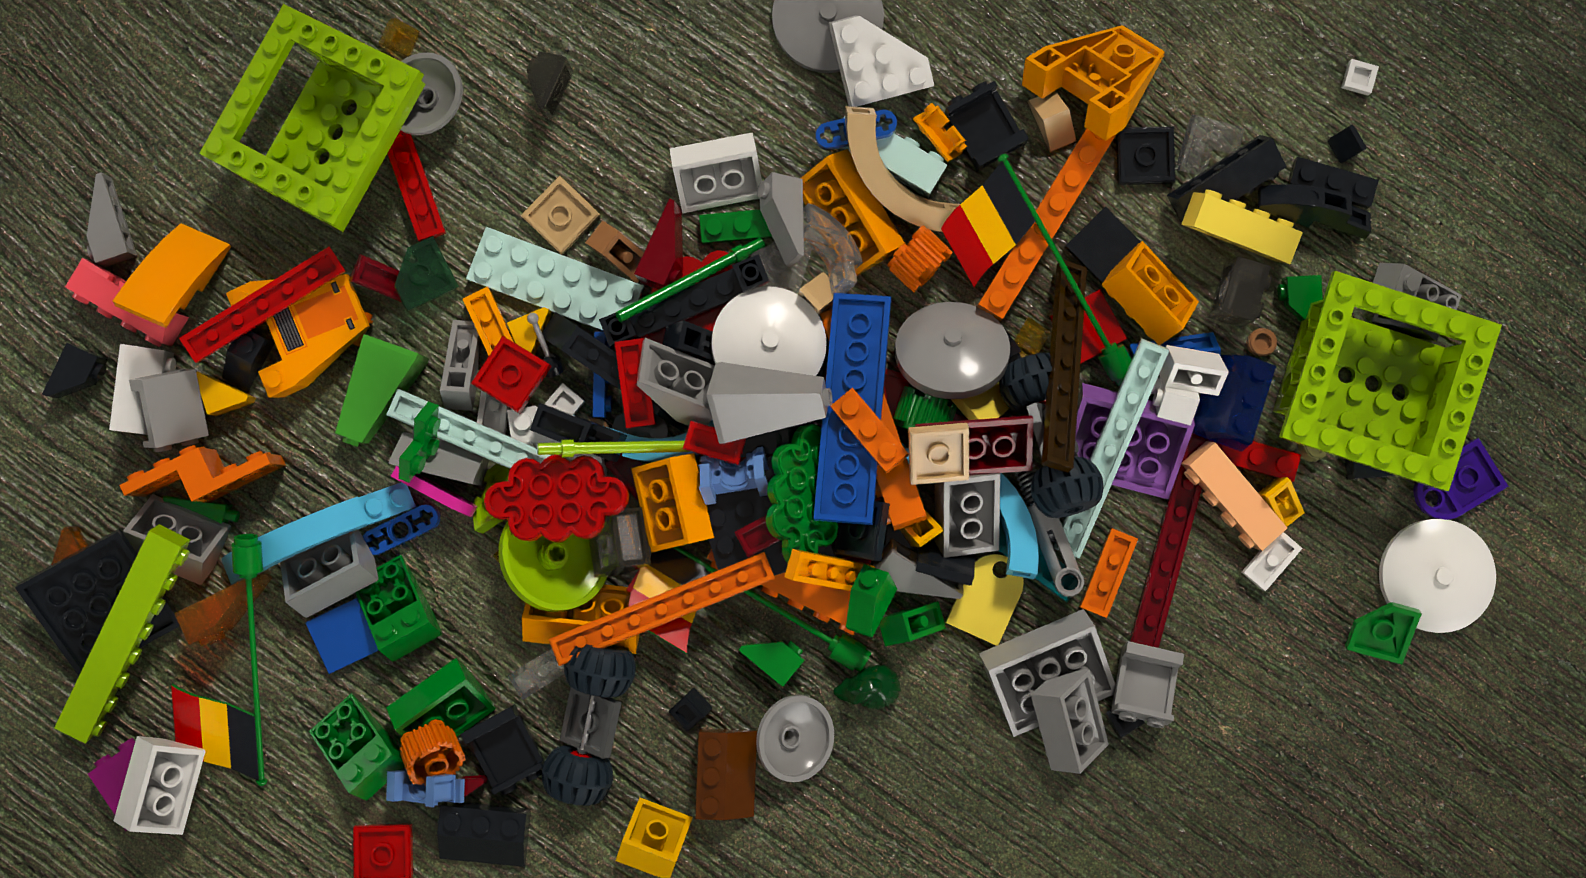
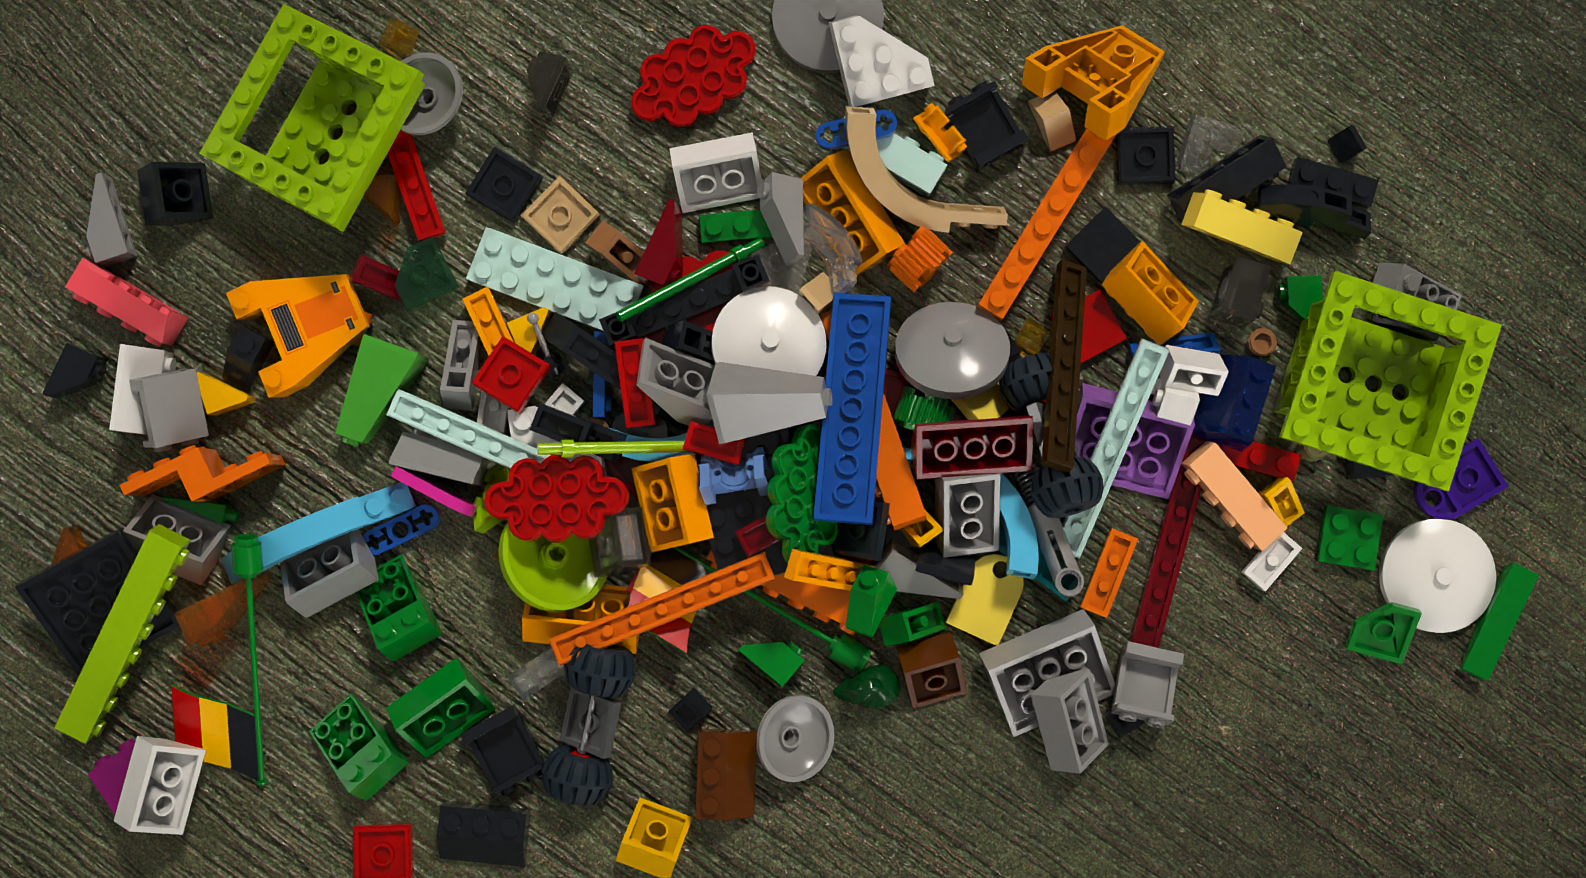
(171, 275): light orange slope -> none
(174, 193): none -> black slope
(262, 304): red plate -> none
(342, 636): blue tile -> none
(385, 197): none -> clear orange slope
(423, 444): green plate -> none
(431, 751): orange brick -> none
(437, 789): medium blue piece -> none
(473, 782): dark red slope -> none
(504, 185): none -> black tile
(693, 76): none -> red plate
(869, 430): orange plate -> none
(932, 670): none -> reddish brown slope
(938, 453): tan tile -> none
(992, 224): flag -> none
(1349, 538): none -> green plate
(1360, 77): white plate -> none
(1500, 618): none -> green slope

